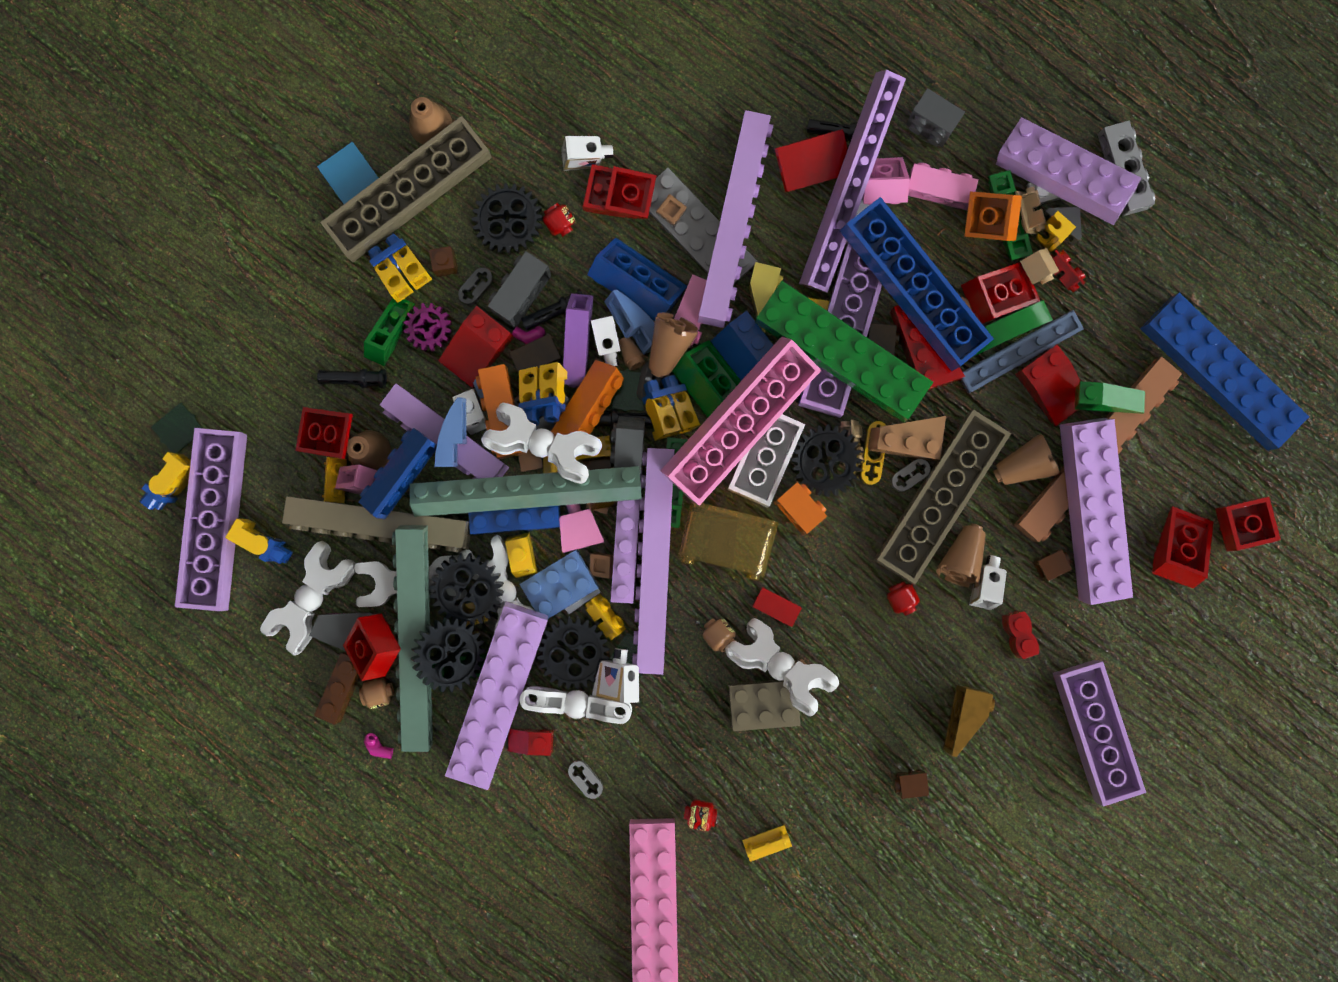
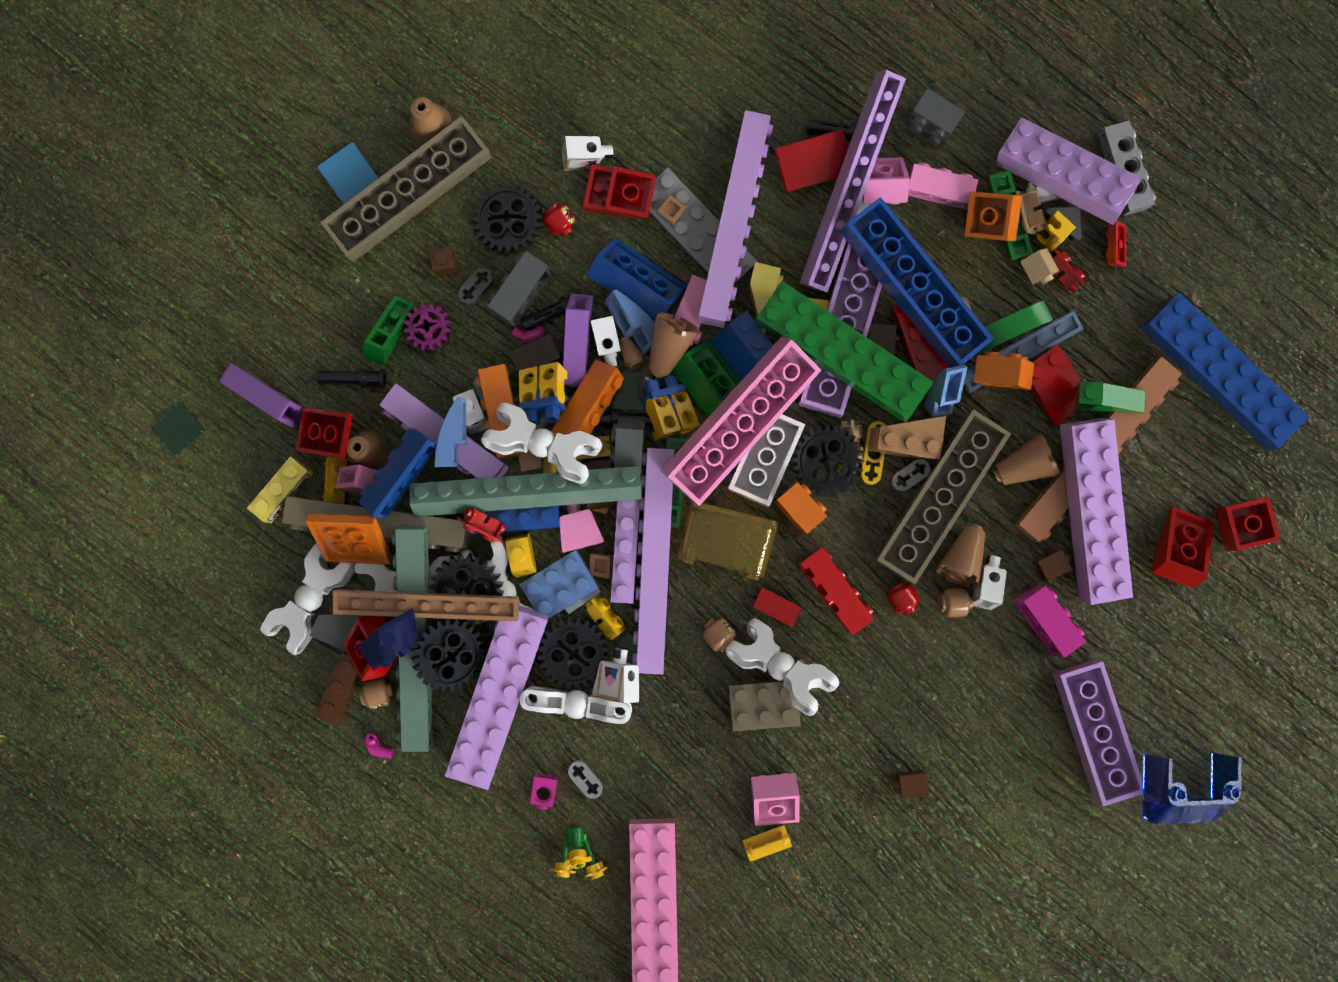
(168, 483): yellow hips -> none
(209, 515): lavender brick -> none
(262, 396): none -> medium lavender slope
(266, 546): yellow hips -> none
(284, 483): none -> light yellow brick
(349, 538): none -> orange plate
(390, 641): none -> clear blue slope
(394, 260): yellow hips -> none
(426, 605): none -> medium nougat plate
(474, 522): none -> red hinge
(475, 346): red slope -> none
(531, 741): red slope -> none
(550, 783): none -> dark pink brick
(577, 858): none -> plant
(700, 815): red head -> none
(775, 799): none -> bright pink slope
(835, 590): none -> red wedge
(945, 391): none -> medium blue slope
(955, 602): none -> medium nougat head
(967, 715): pearl gold slope -> none
(1000, 292): red slope -> none
(1004, 371): none -> orange brick
(1021, 640): red brick -> none
(1050, 620): none -> dark pink brick
(1116, 245): none -> red plate
(1167, 800): none -> clear blue windscreen

